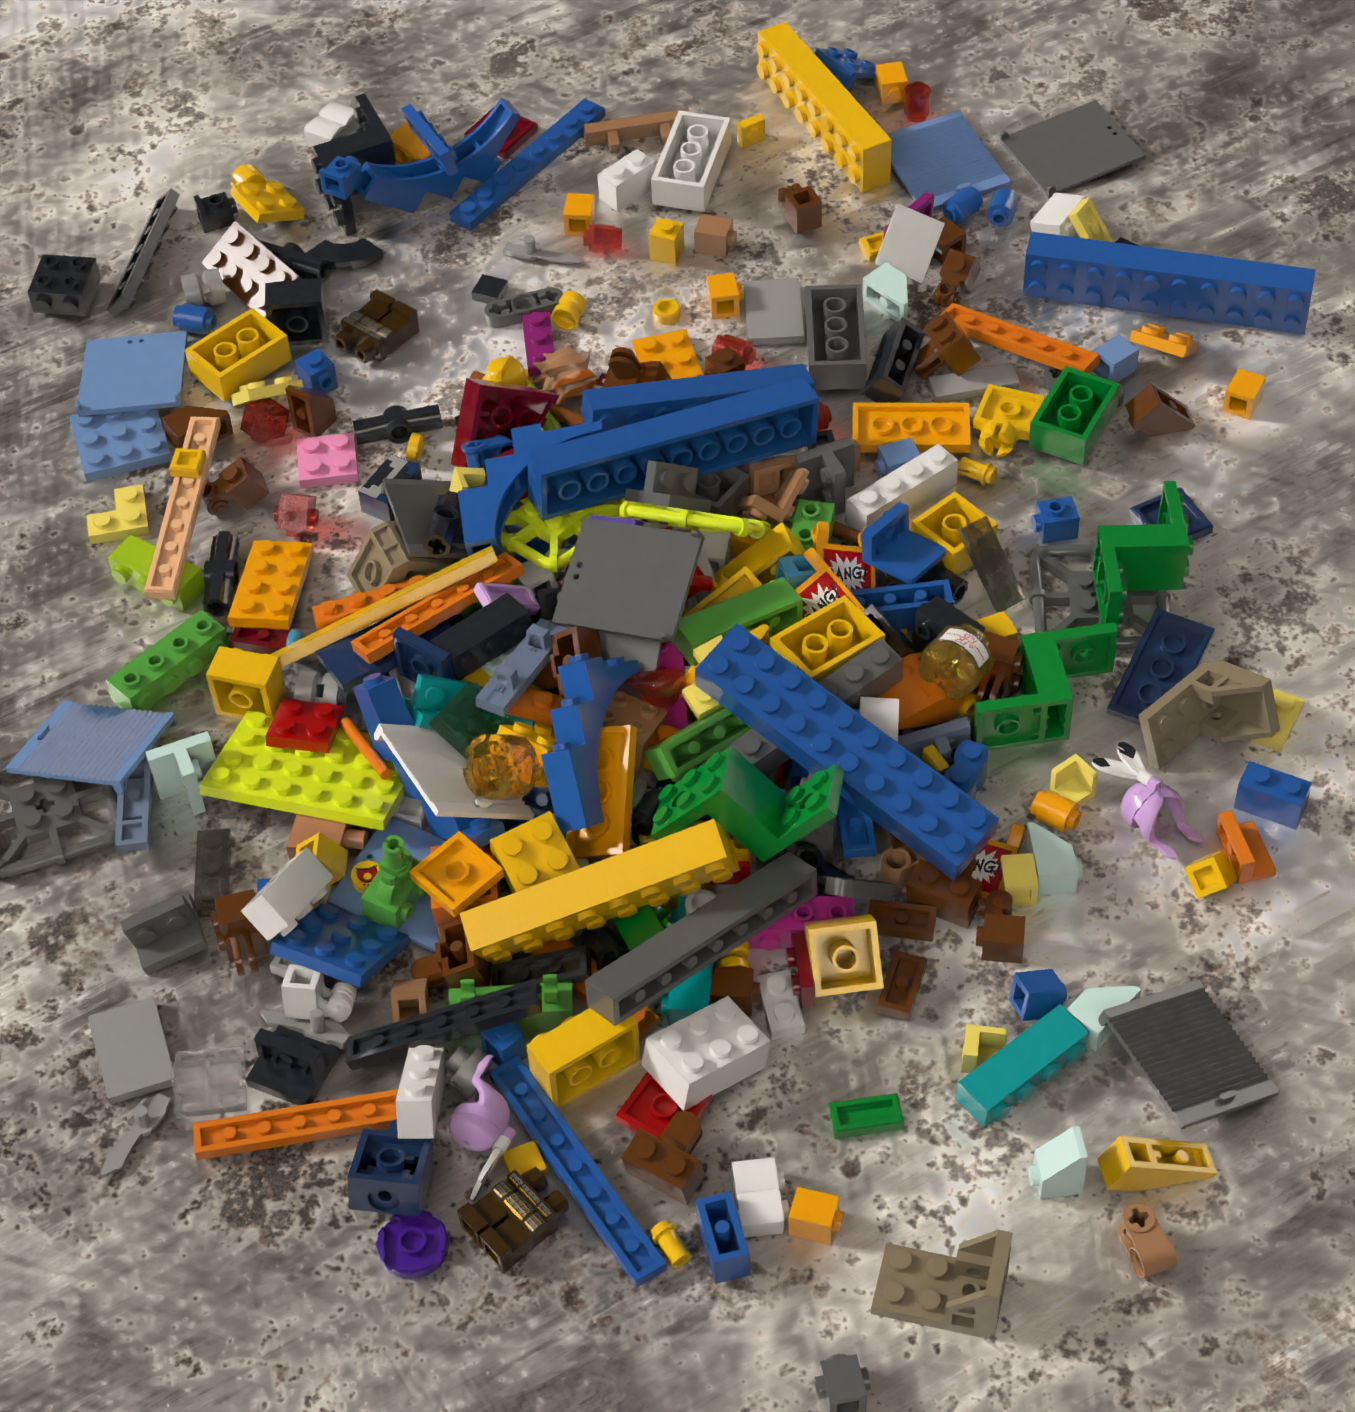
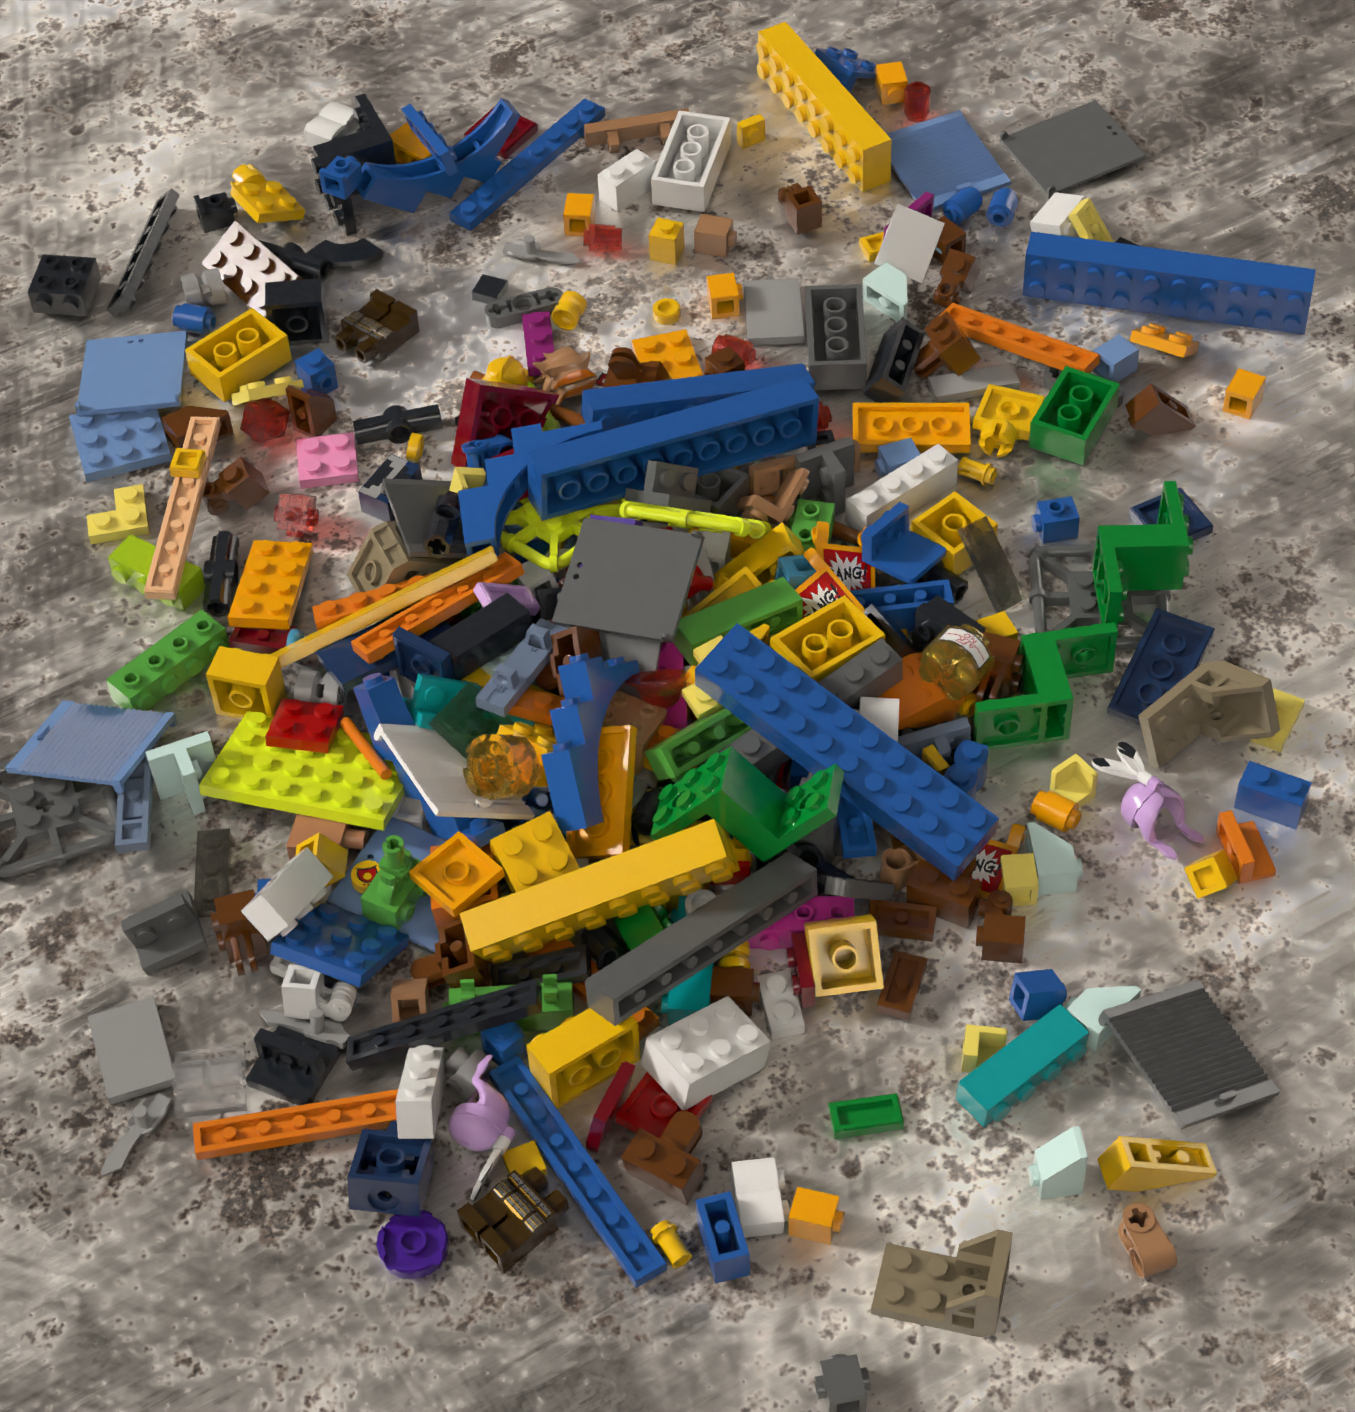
(609, 1106): none -> dark red tile

